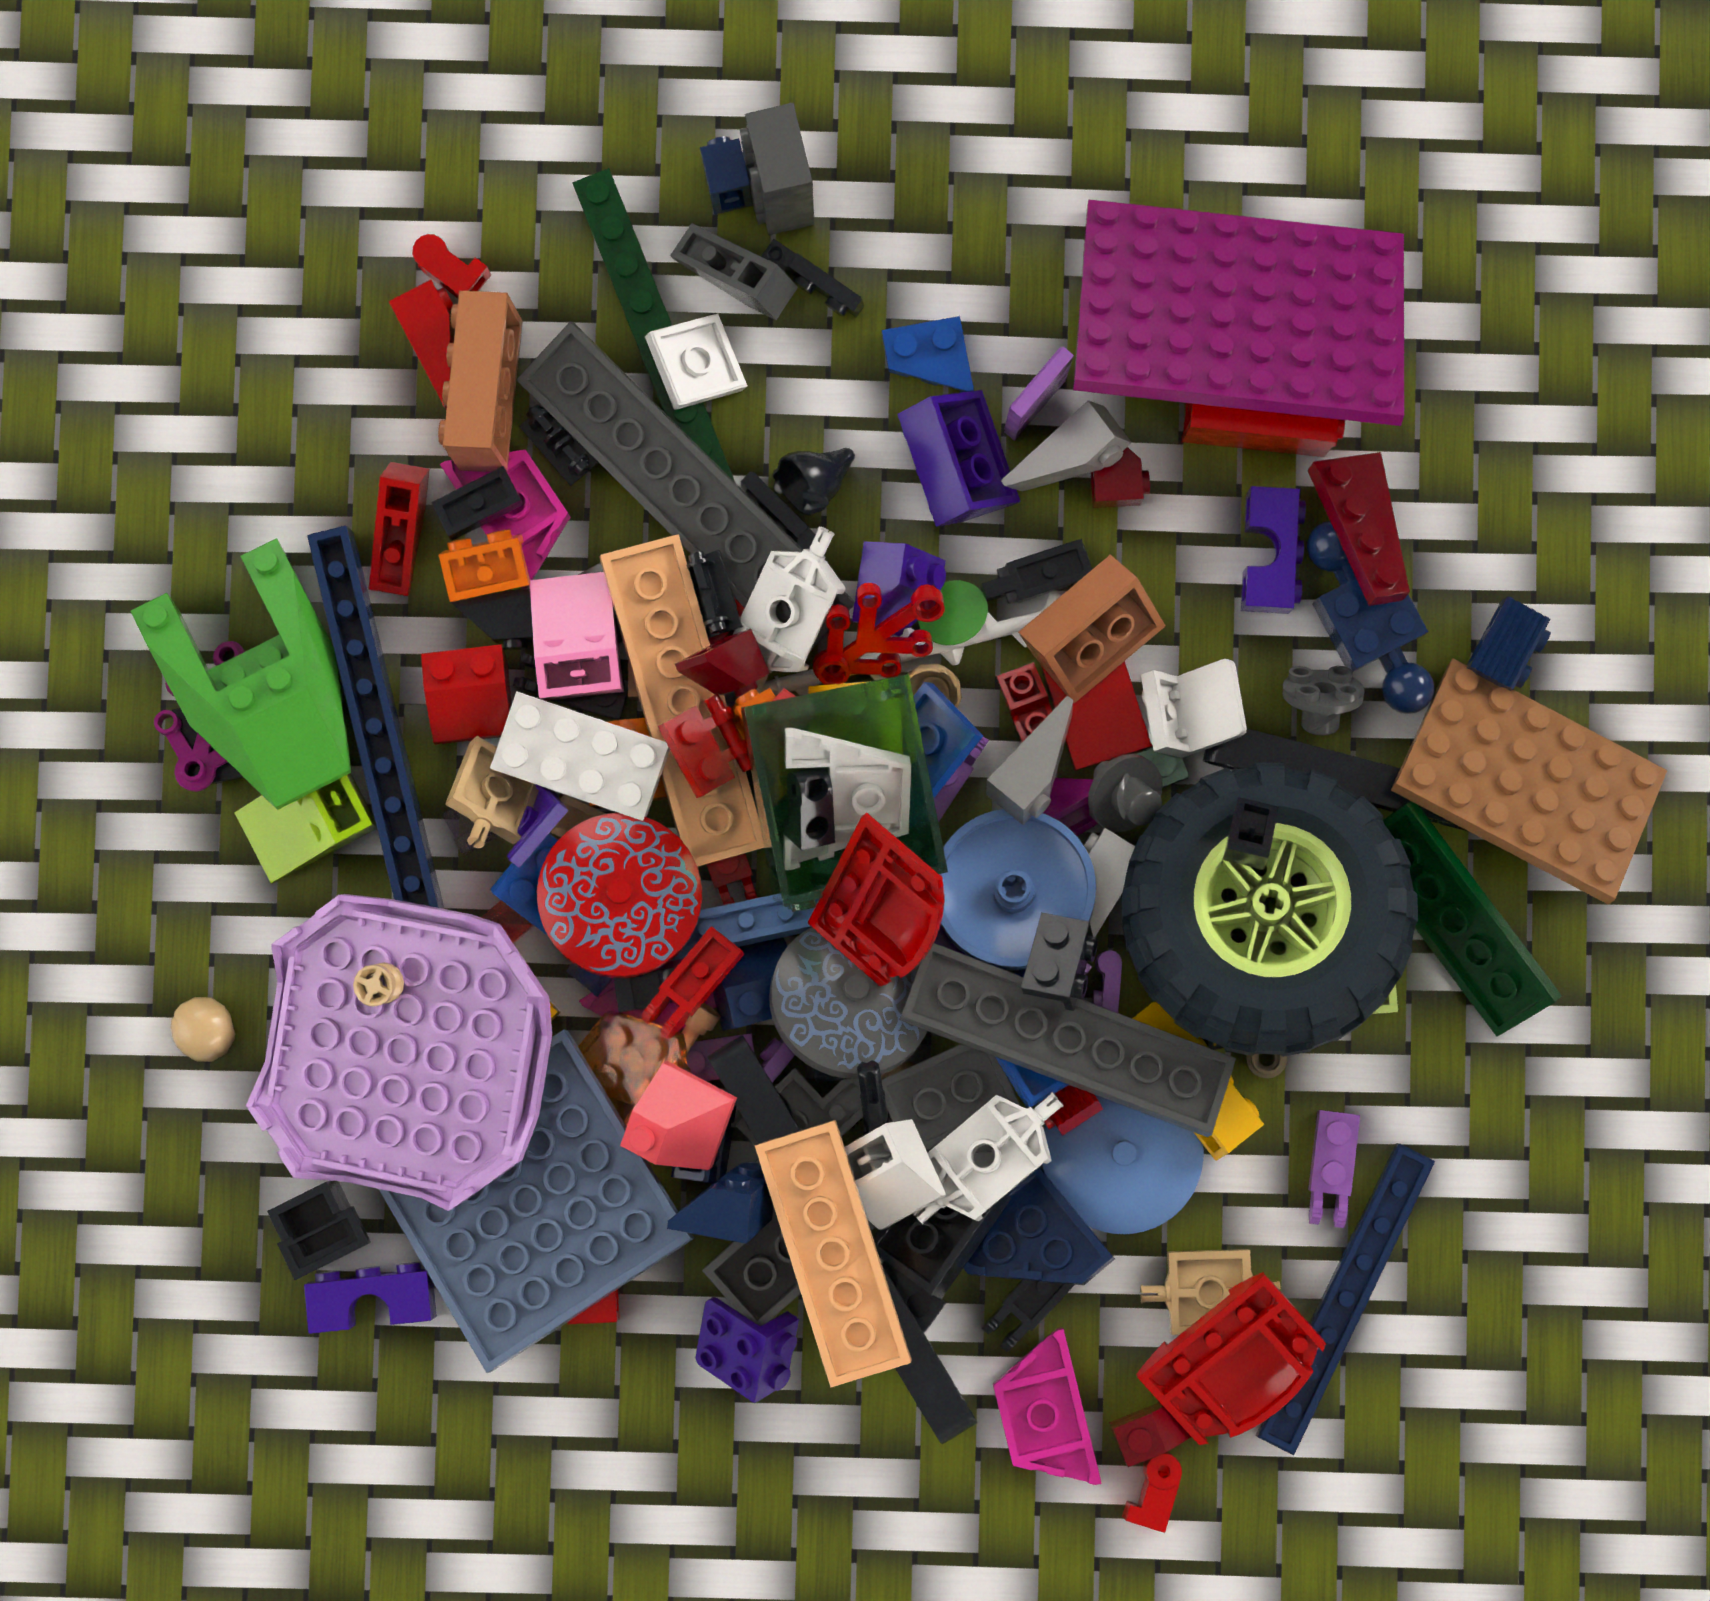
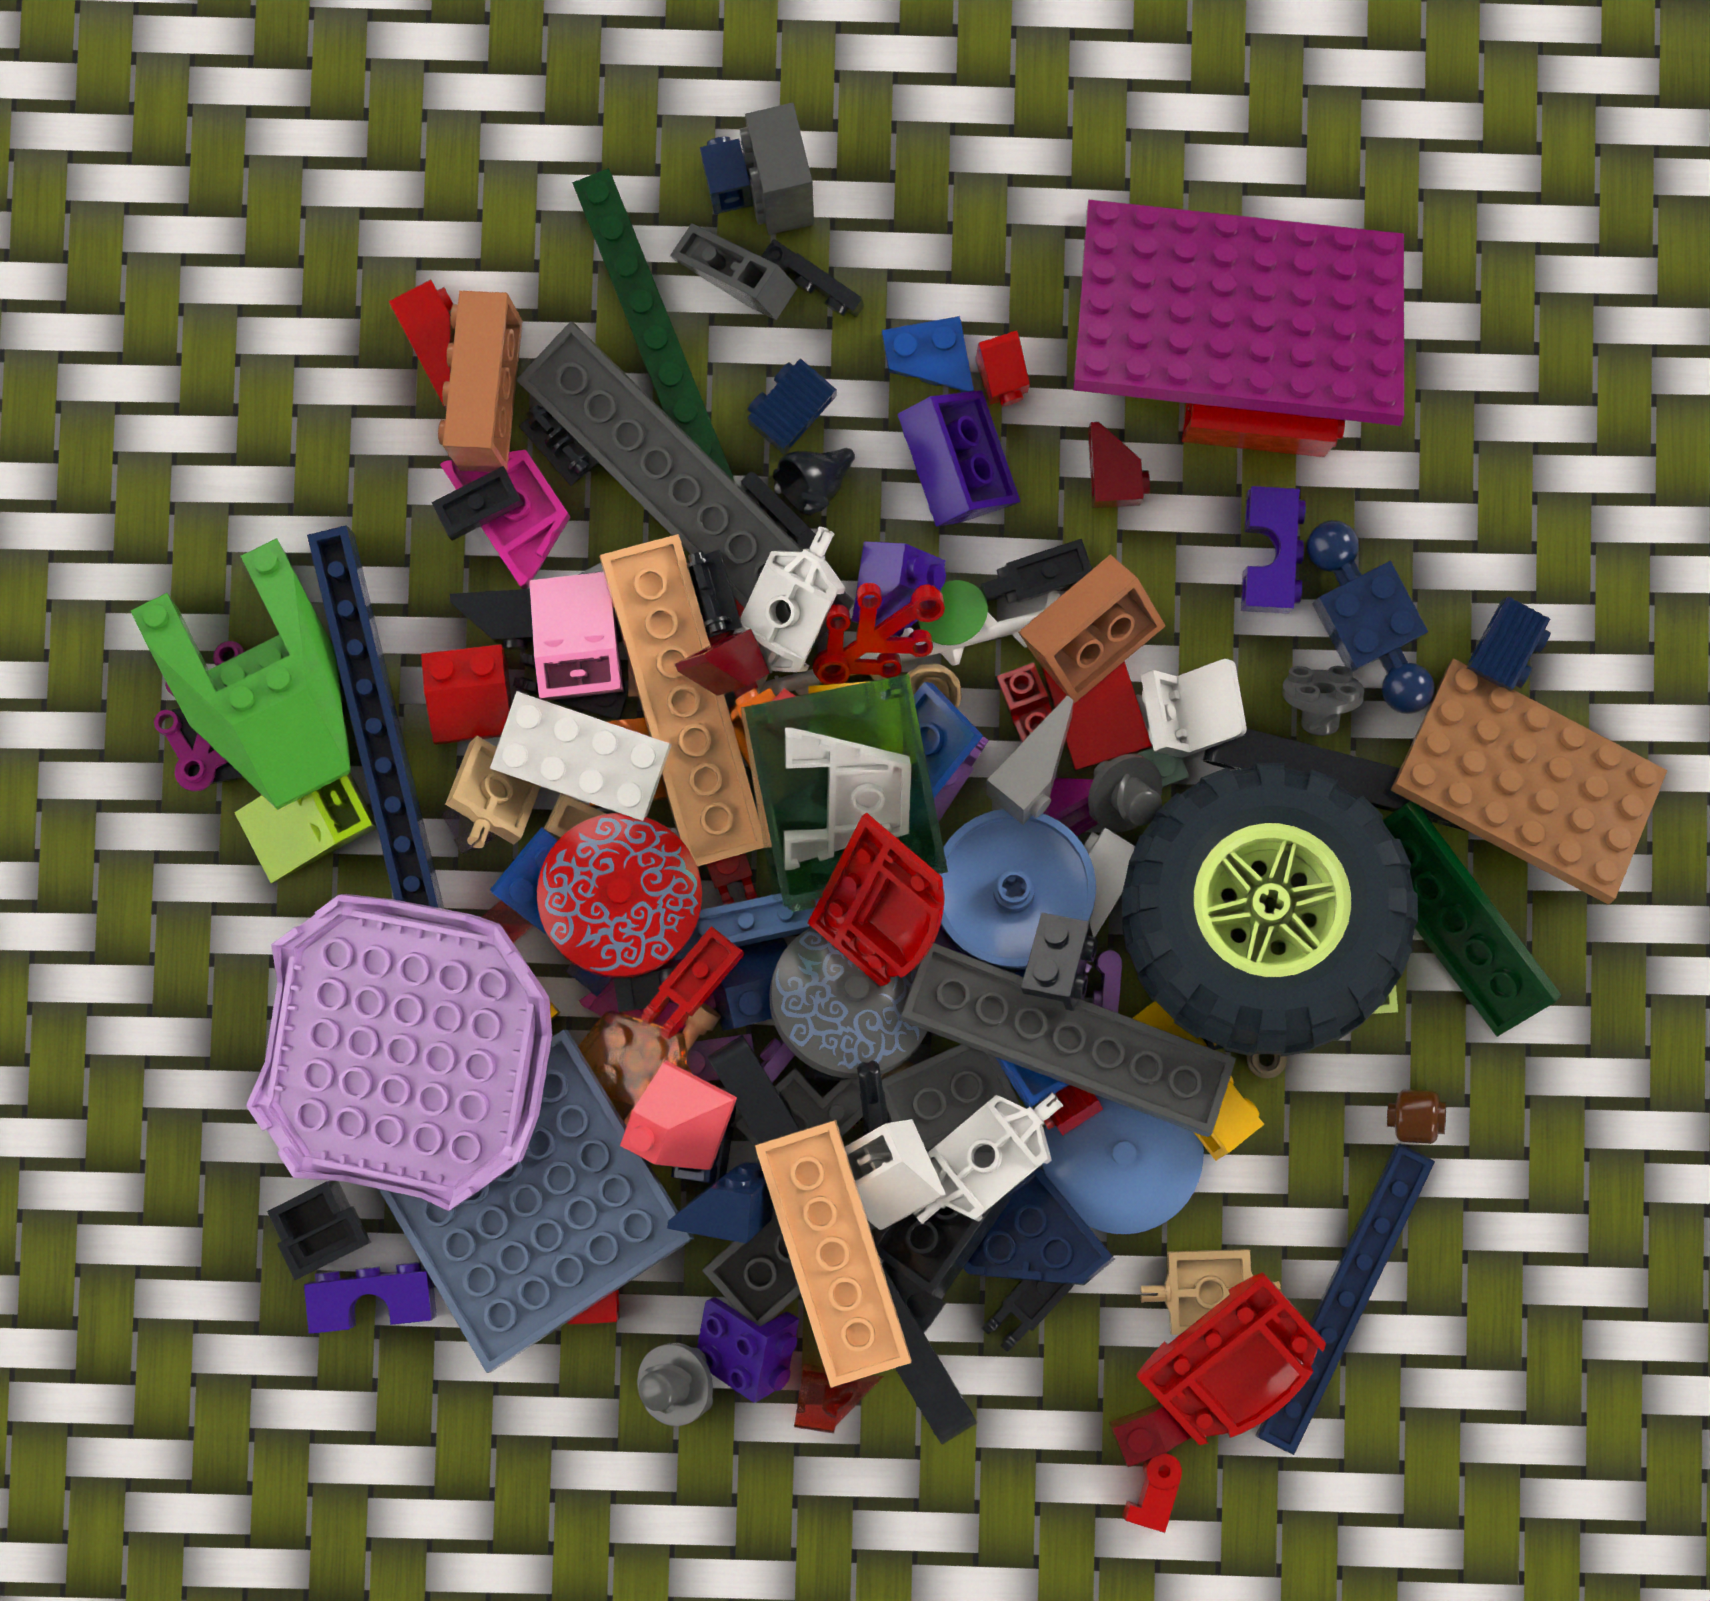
(202, 1029): tan hair -> none
(370, 988): tan wheel -> none
(398, 527): red slope -> none
(447, 269): red leg -> none
(484, 566): orange bracket -> none
(537, 824): dark purple tile -> none
(675, 1384): none -> dark grey plate
(696, 361): white tile -> none
(697, 750): red plate -> none
(790, 405): none -> dark blue brick
(810, 808): black leg -> none
(825, 1406): none -> clear red slope
(1003, 369): none -> red slope
(1038, 392): medium lavender tile -> none
(1045, 1413): dark pink wing -> none
(1077, 447): light grey slope -> none
(1251, 833): black slope -> none
(1333, 1163): medium lavender hinge -> none
(1363, 518): dark red wing -> none
(1417, 1116): none -> reddish brown head

